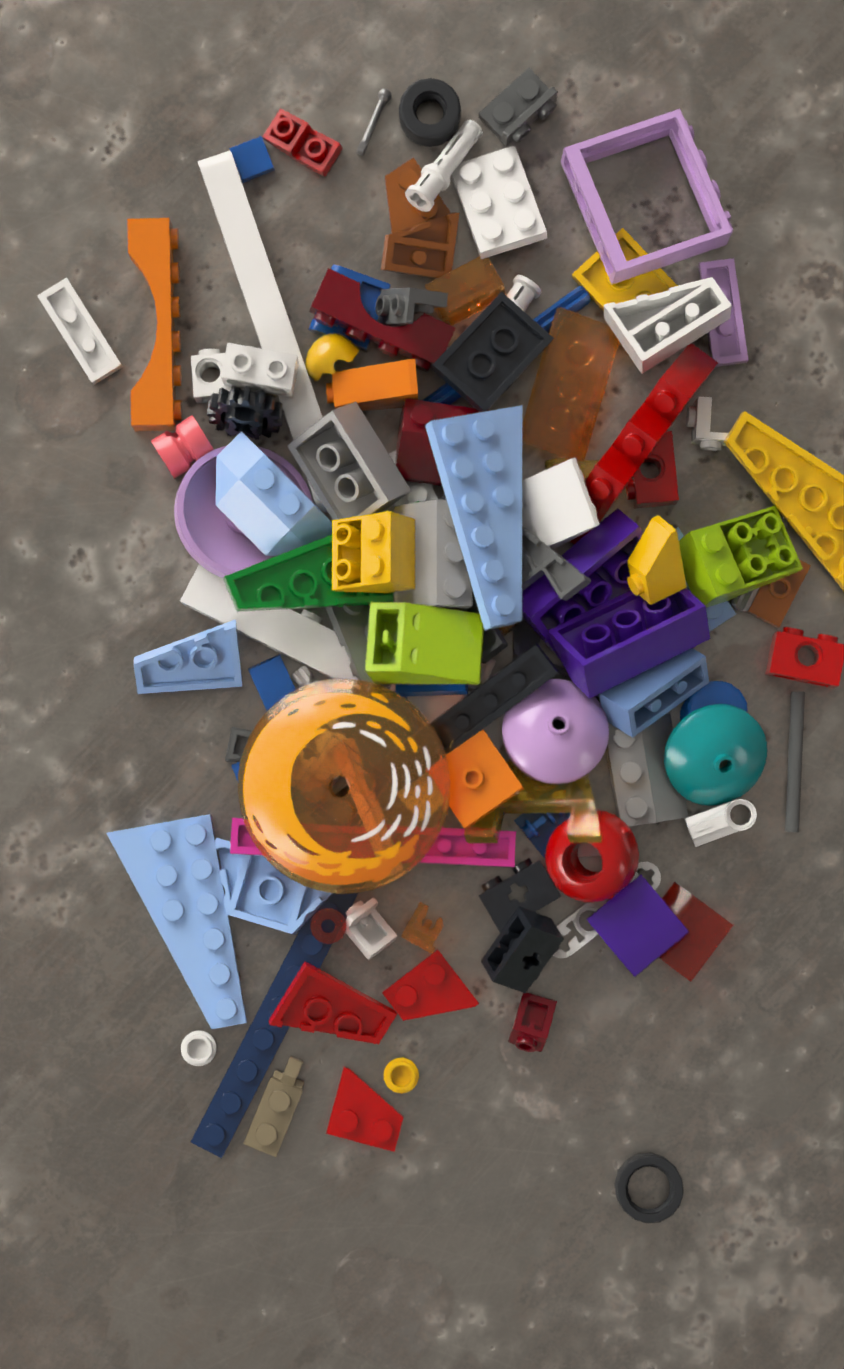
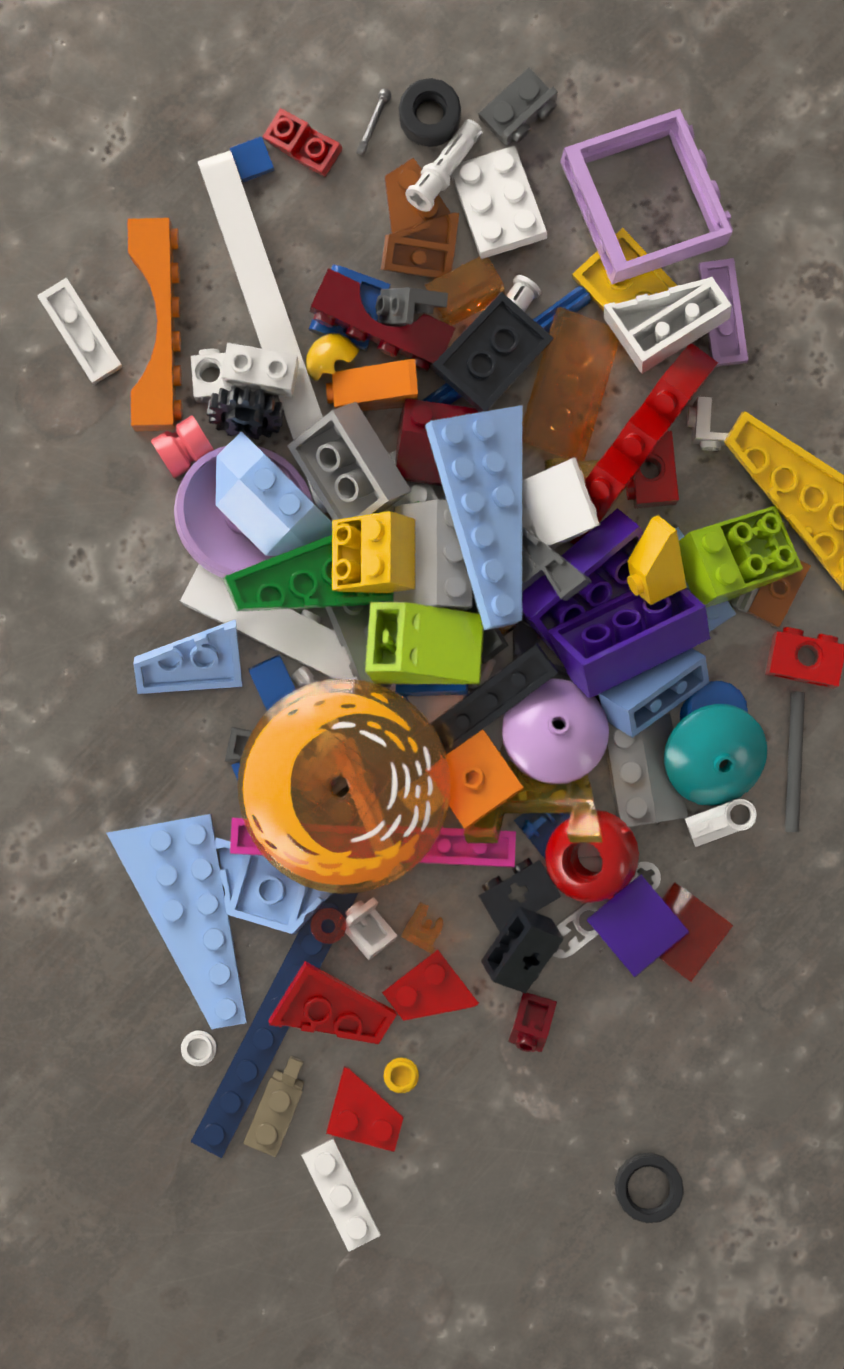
(341, 1194): none -> white plate

